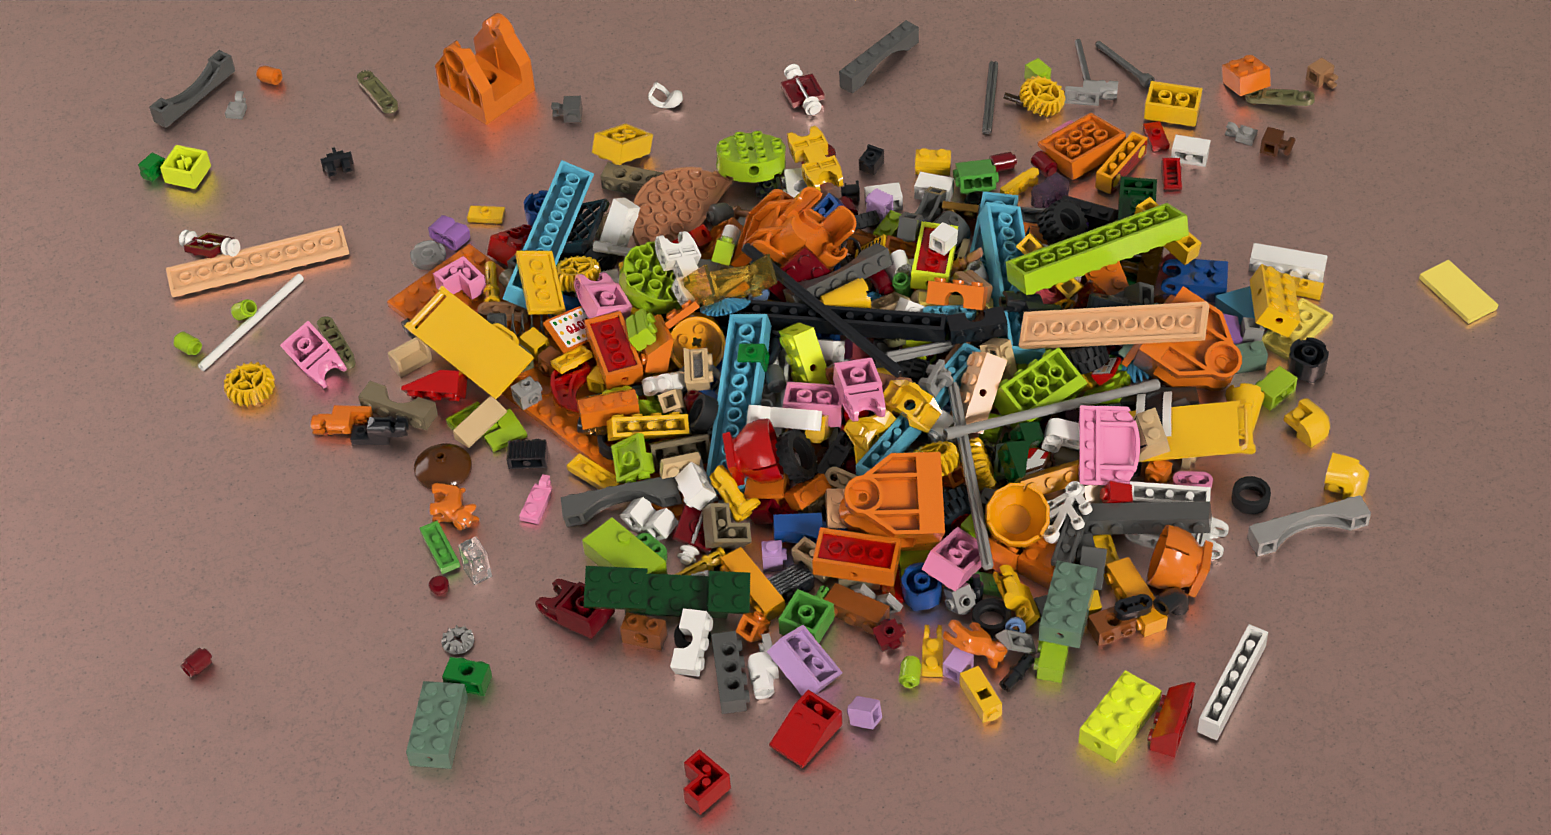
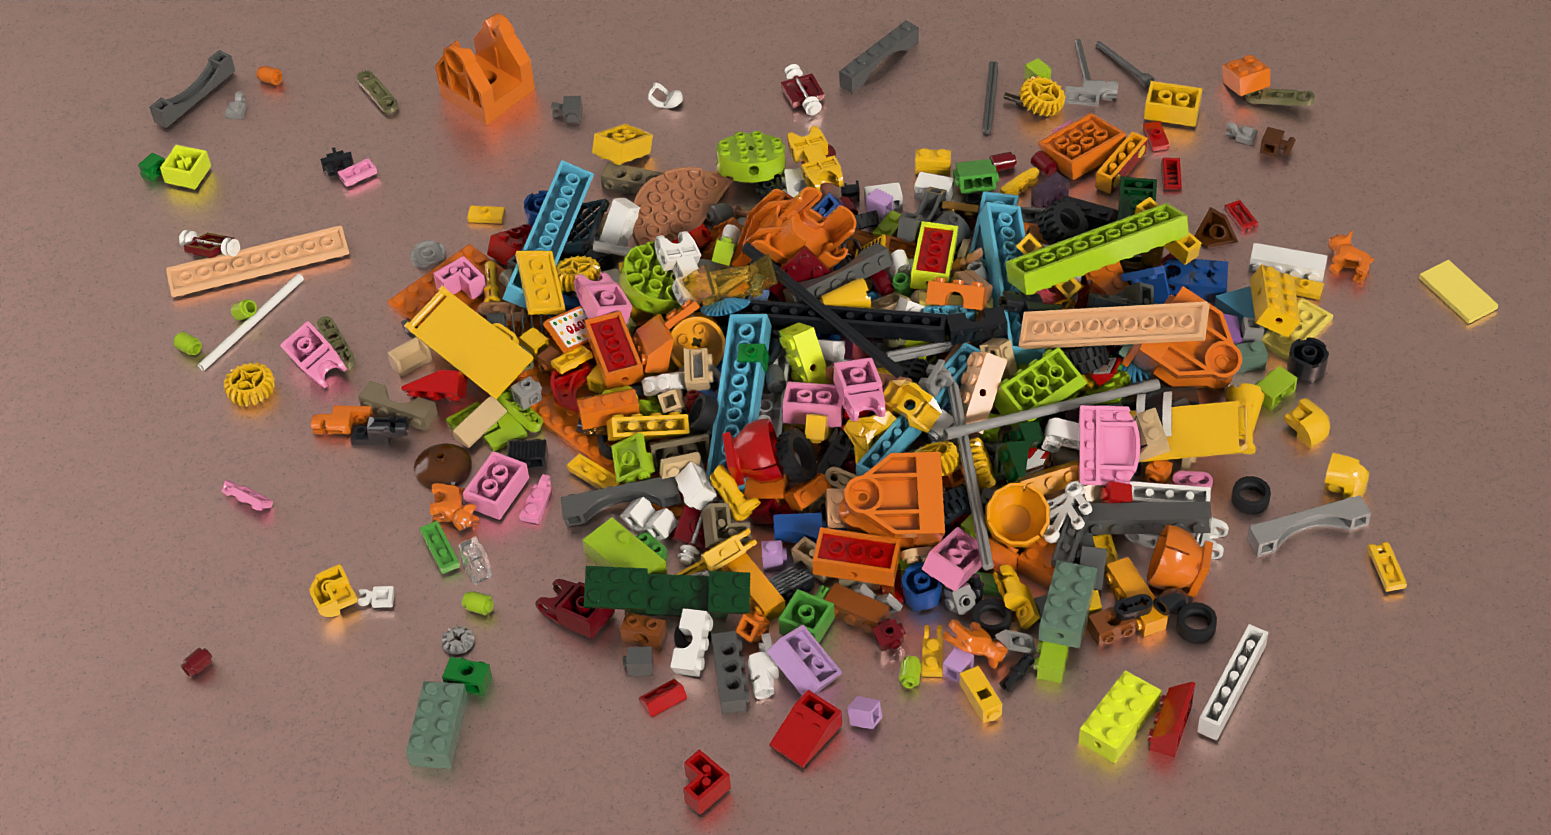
(246, 495): none -> bright pink hinge
(332, 591): none -> yellow brick
(357, 172): none -> bright pink plate
(380, 596): none -> white plate
(438, 585): dark red plate -> none
(449, 232): medium lavender brick -> none
(477, 602): none -> lime brick
(496, 485): none -> bright pink brick
(529, 419): none -> lime beam
(639, 661): none -> dark grey brick
(641, 329): lime brick -> none
(663, 697): none -> red slope
(727, 550): none -> yellow hinge
(786, 417): white beam -> none
(871, 159): black brick -> none
(914, 554): none -> tan plate
(943, 238): white brick -> none
(1016, 621): medium blue plate -> none
(1152, 276): none -> blue bracket
(1191, 150): white brick -> none
(1201, 610): none -> black tyre
(1215, 230): none -> reddish brown slope
(1238, 217): none -> red tile
(1321, 73): medium nougat brick -> none
(1349, 257): none -> orange animal
(1387, 566): none -> yellow plate

